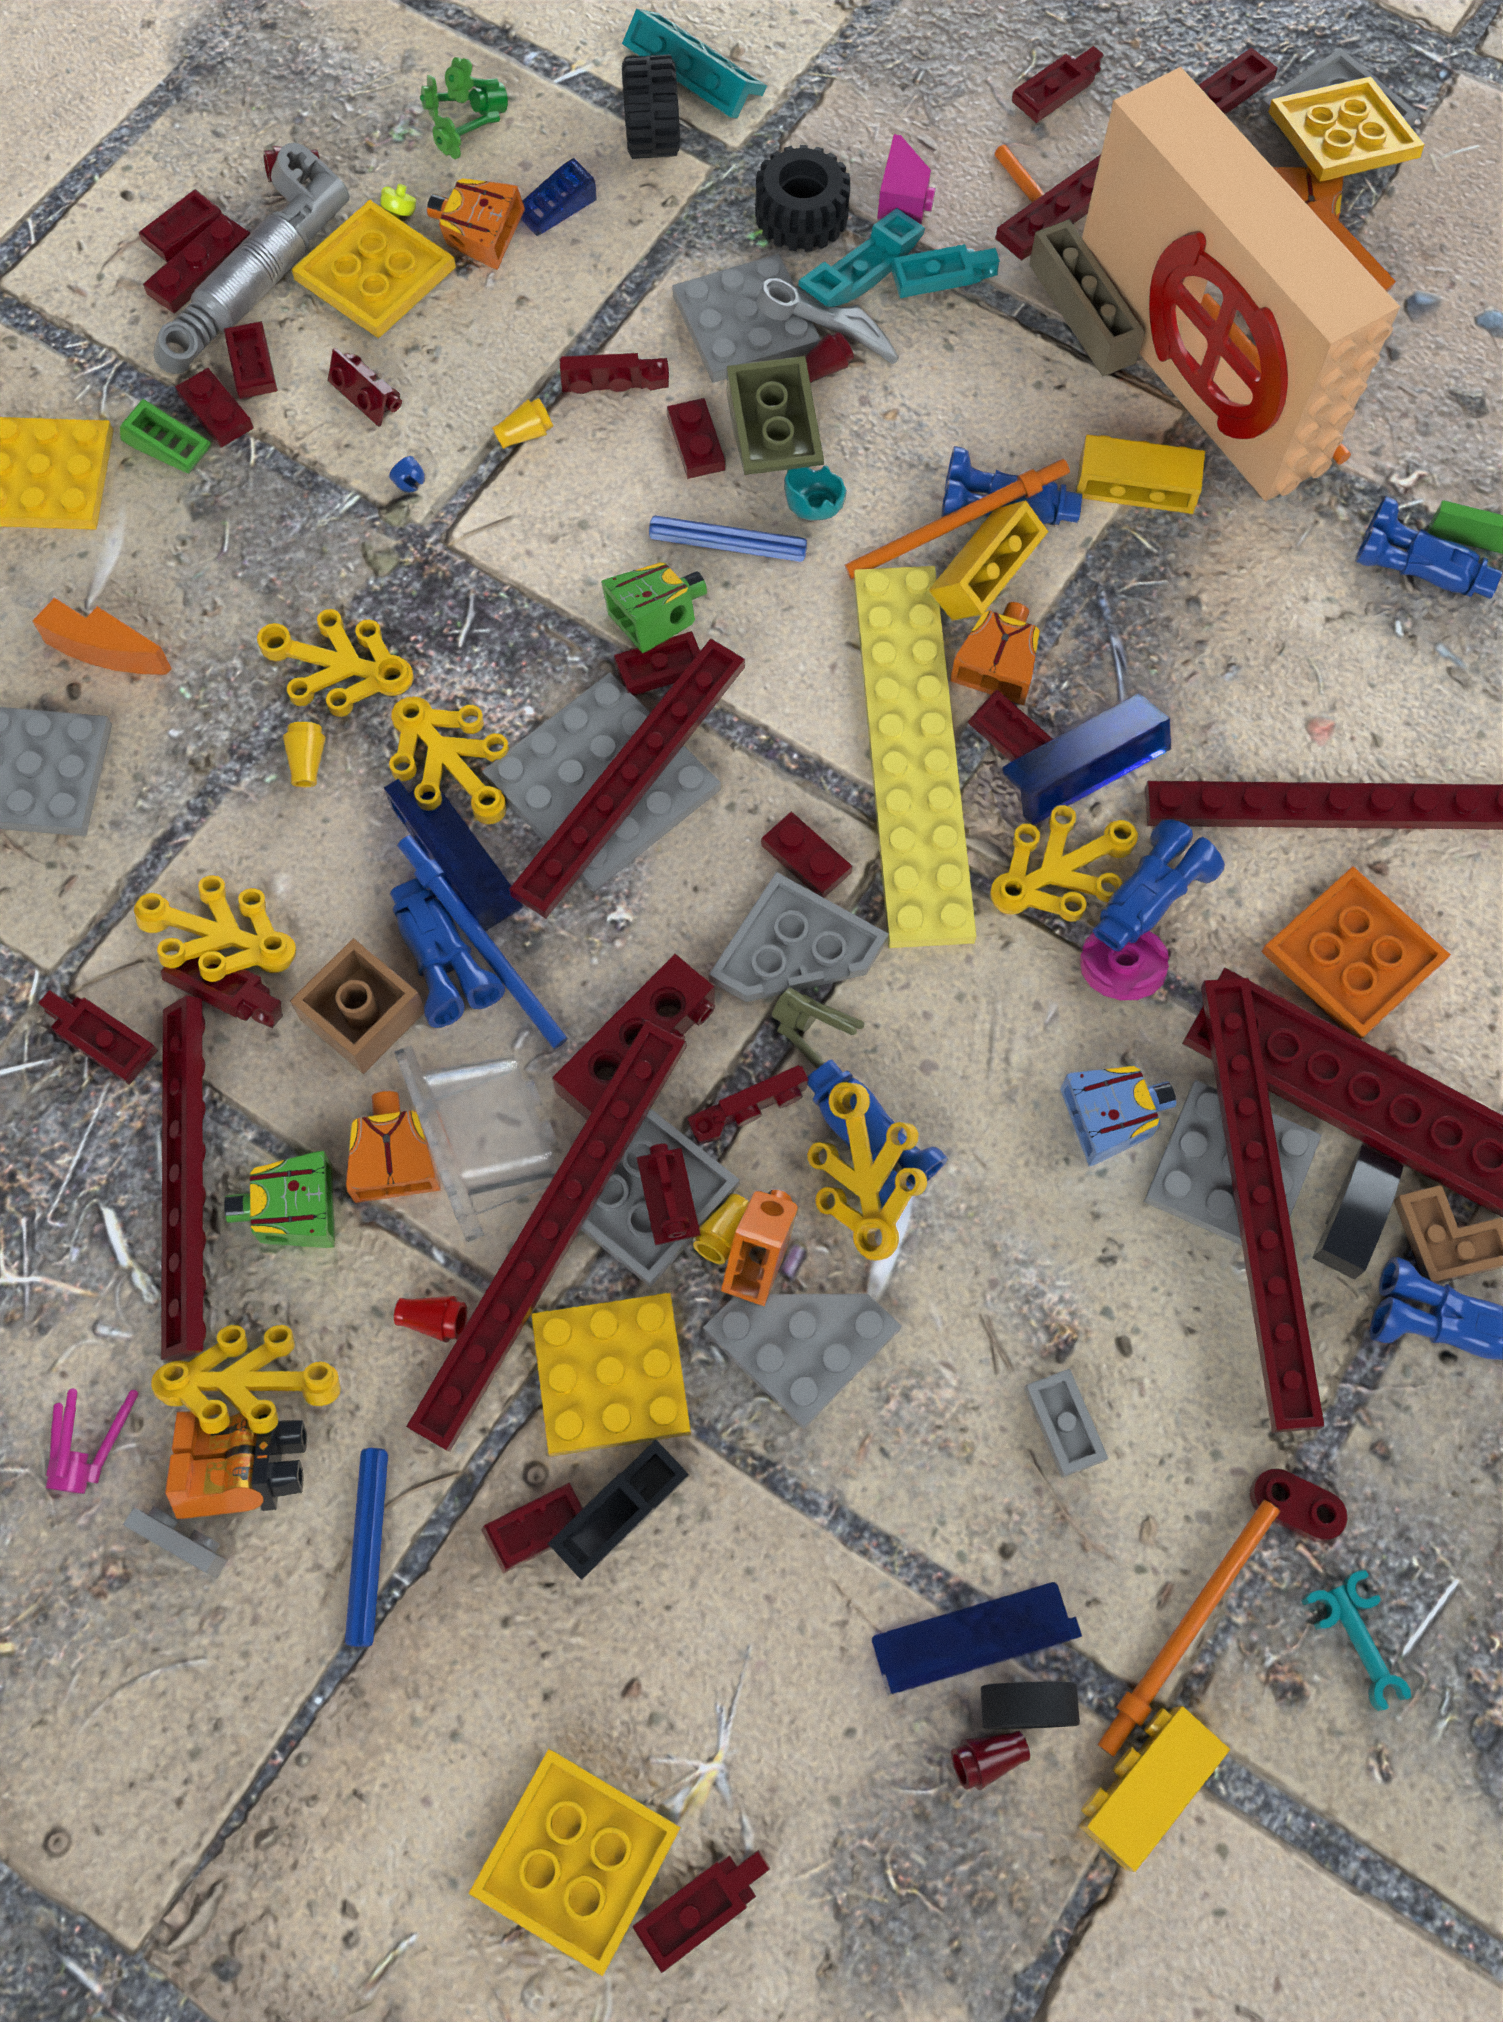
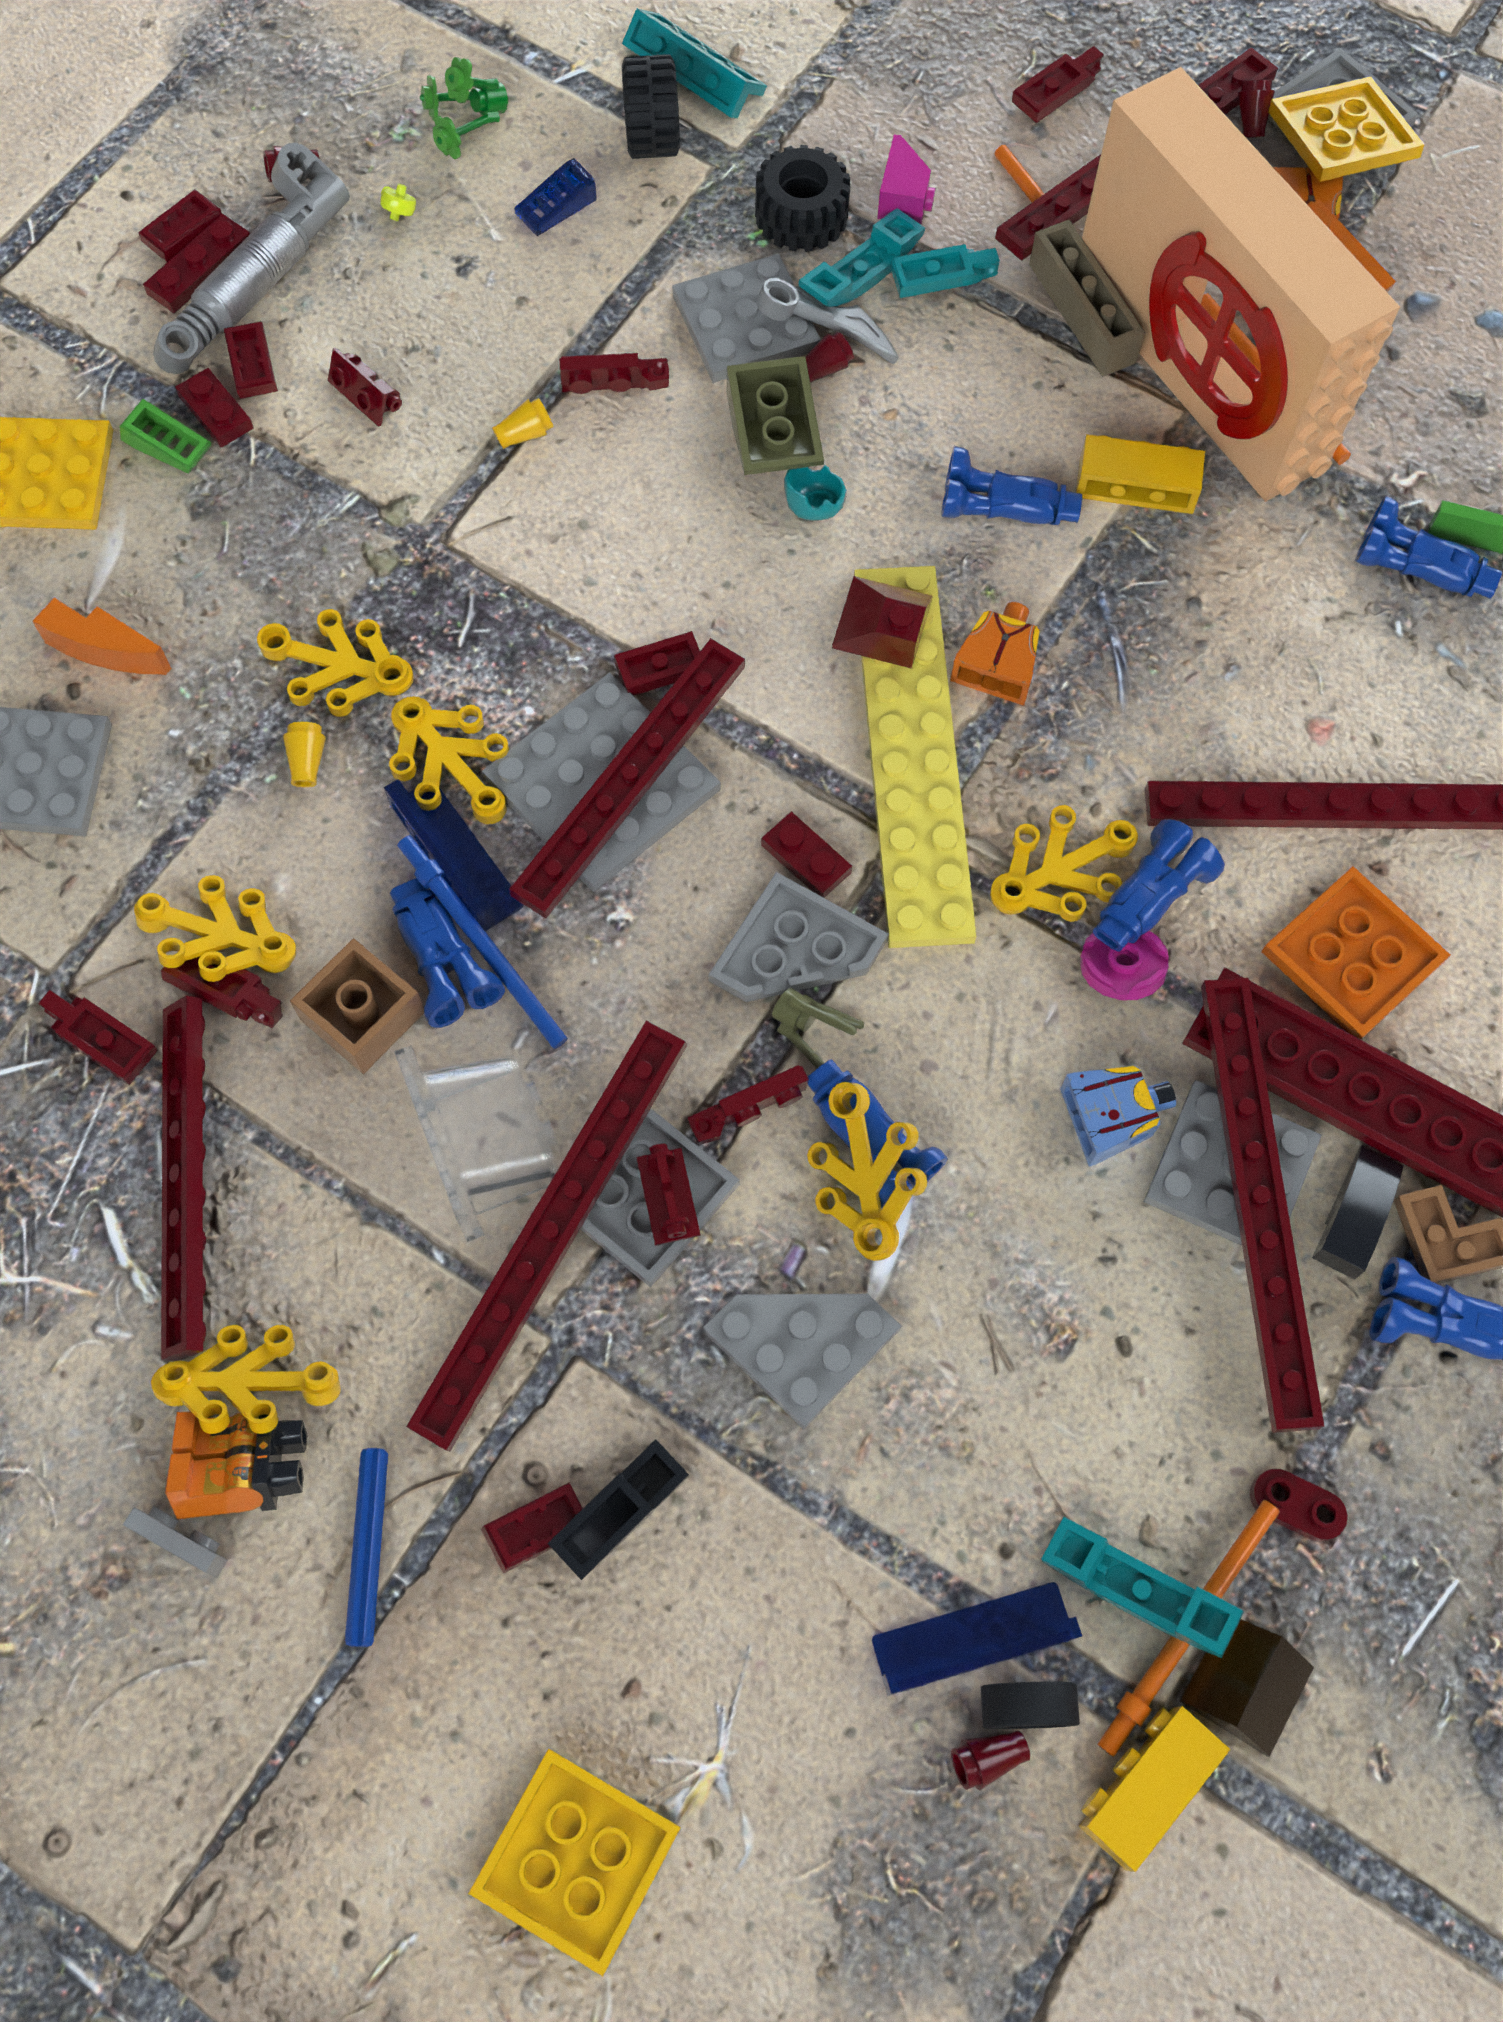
(67, 1468): dark pink plant -> none
(288, 1202): bright green torso -> none
(374, 268): yellow plate -> none
(389, 1153): orange torso -> none
(406, 474): blue hinge -> none
(433, 1316): red cone -> none
(478, 218): orange torso -> none
(610, 1374): yellow plate -> none
(652, 603): bright green torso -> none
(671, 985): dark red brick -> none
(696, 438): dark red plate -> none
(699, 1909): dark red hinge -> none
(719, 1230): yellow cone -> none
(728, 538): axle -> none
(765, 1224): orange torso -> none
(882, 622): none -> dark red slope
(988, 561): yellow brick -> none
(1007, 727): dark red plate -> none
(1027, 484): orange bar -> none
(1065, 1423): light grey plate -> none
(1089, 756): clear blue panel -> none
(1141, 1589): none -> teal slope
(1249, 1687): none -> dark brown slope
(1254, 106): none -> dark red cone
(1343, 1604): teal bar -> none

